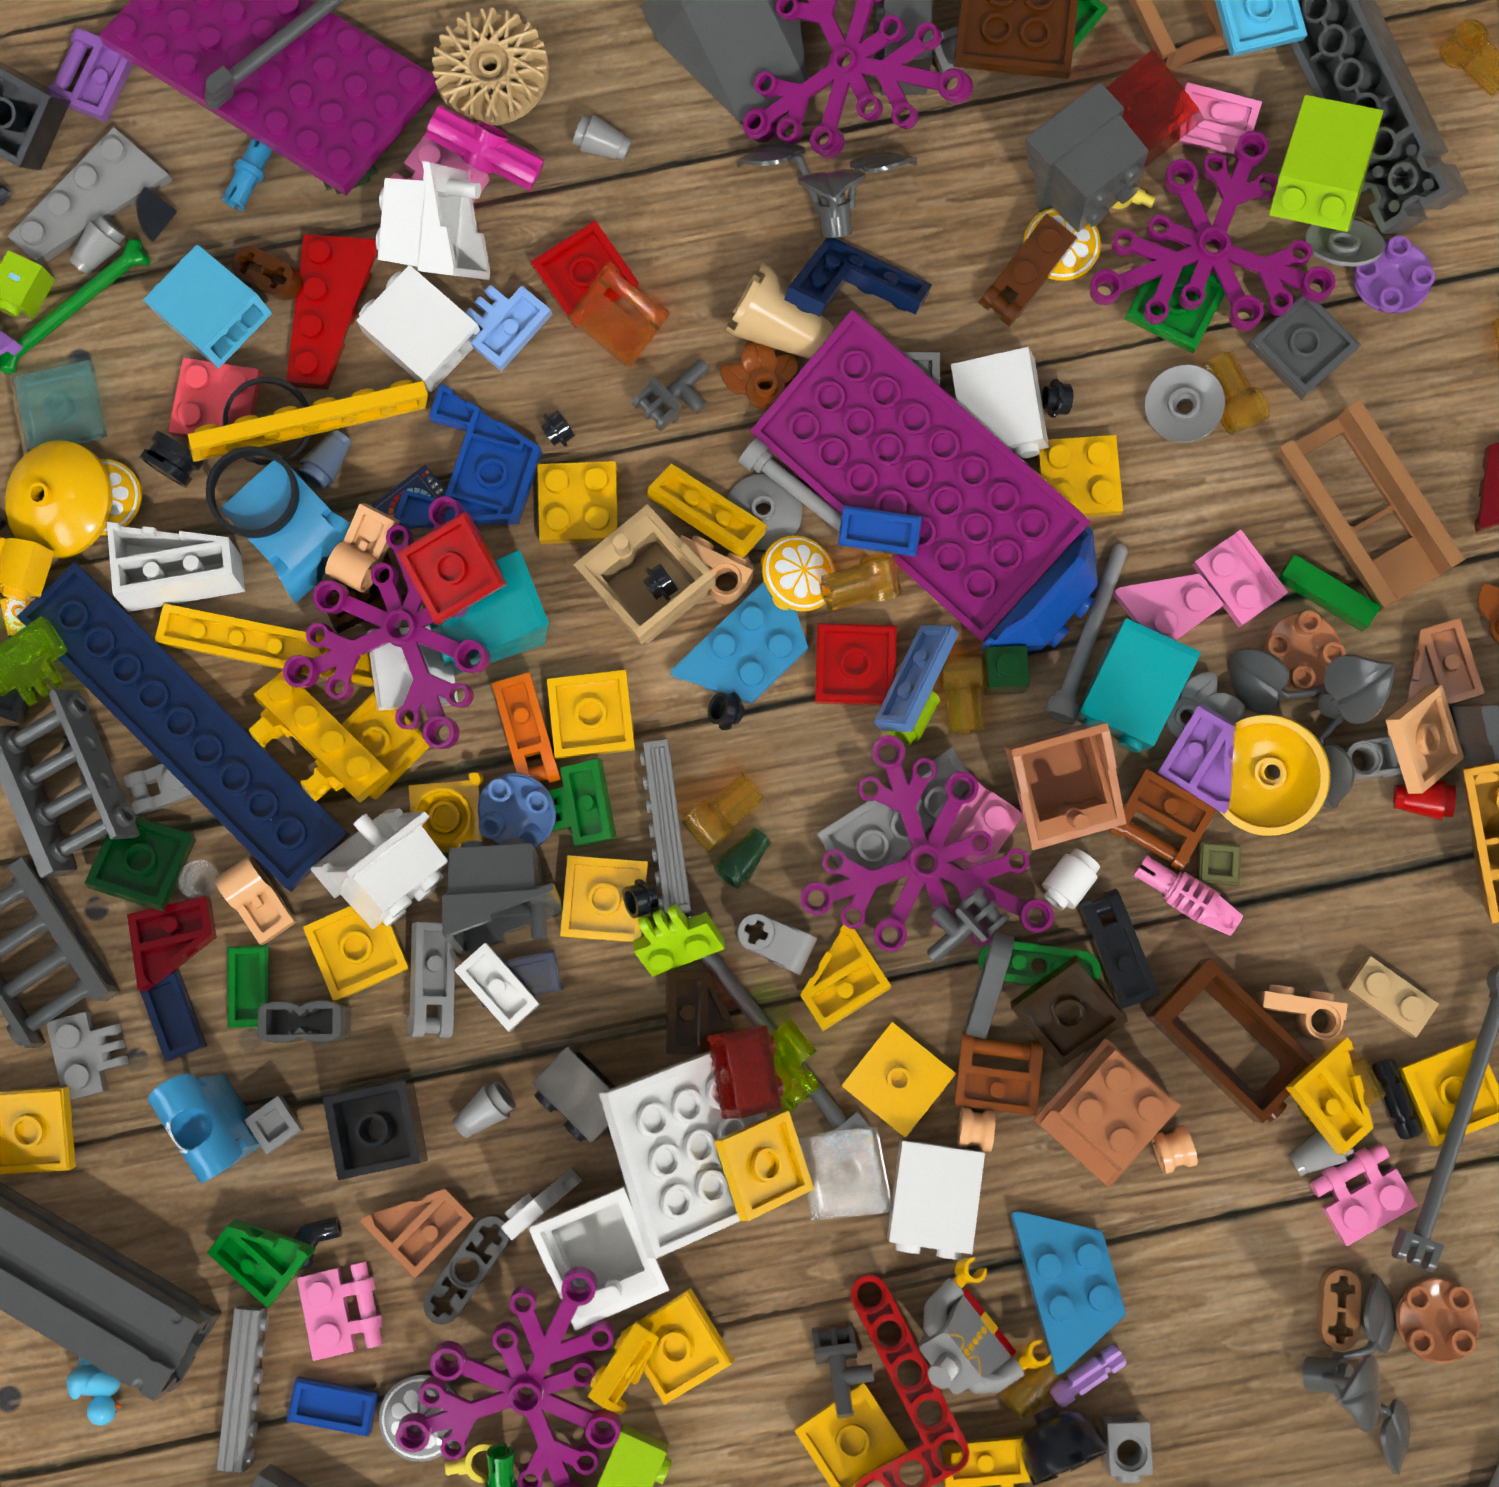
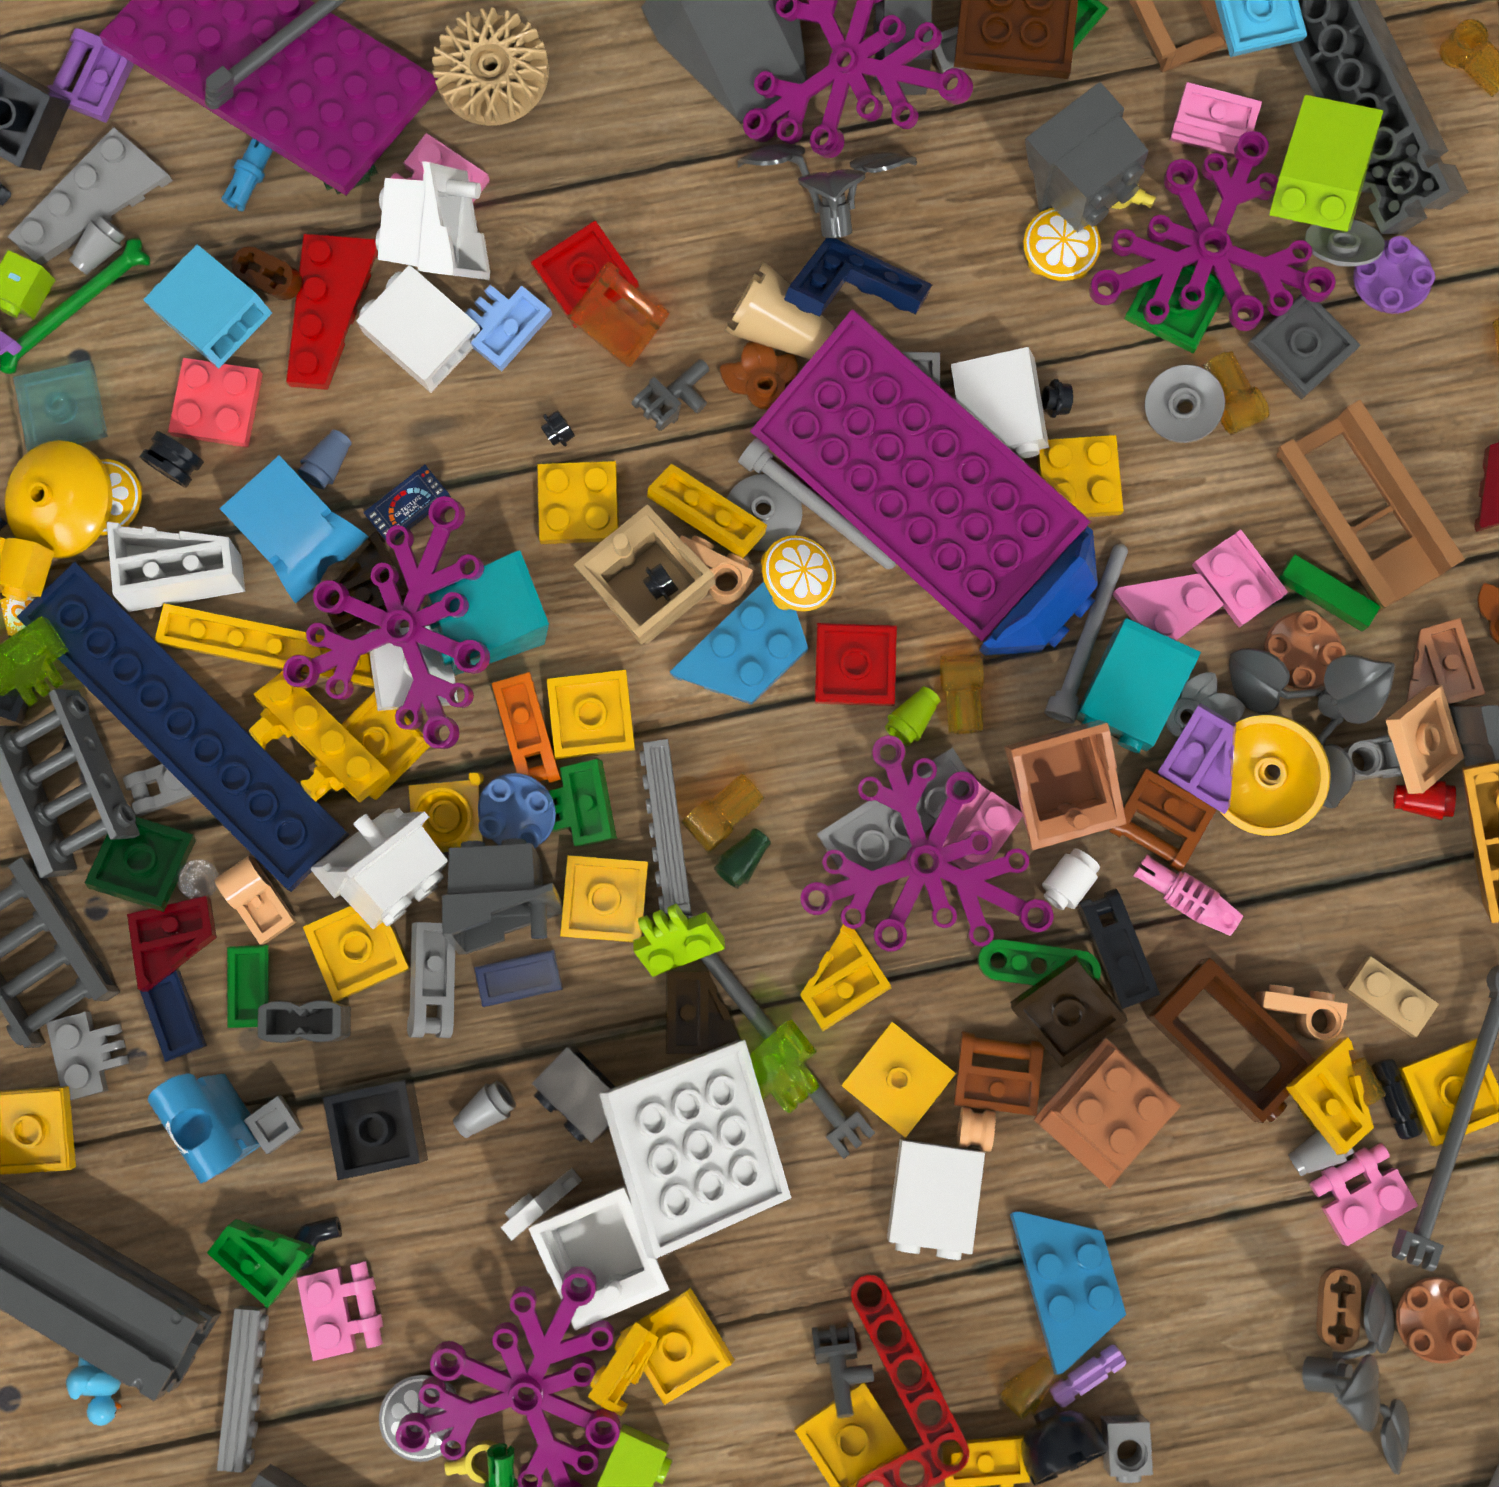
(153, 214): black tile -> none
(236, 454): black tyre -> none
(276, 381): black tyre -> none
(293, 423): yellow plate -> none
(333, 1406): blue tile -> none
(361, 549): light nougat plate -> none
(419, 1228): nougat wing -> none
(441, 1288): dark grey beam -> none
(452, 568): red tile -> none
(484, 147): dark pink piece -> none
(490, 471): blue wing -> none
(497, 987): white plate -> none
(600, 138): light grey cone -> none
(640, 899): black plate -> none
(725, 710): black plate -> none
(746, 1072): clear red brick -> none
(764, 1165): yellow plate -> none
(783, 943): light grey piece -> none
(846, 1173): clear plate -> none
(871, 580): clear yellow piece -> none
(880, 530): blue tile -> none
(916, 678): medium blue tile -> none
(965, 1342): light grey torso -> none
(973, 920): dark grey arm -> none
(989, 984): dark grey beam -> none
(1005, 670): dark green brick -> none
(1029, 269): reddish brown plate -> none
(1155, 105): clear red brick -> none
(1174, 1149): light nougat wheel -> none
(1219, 863): olive tile -> none

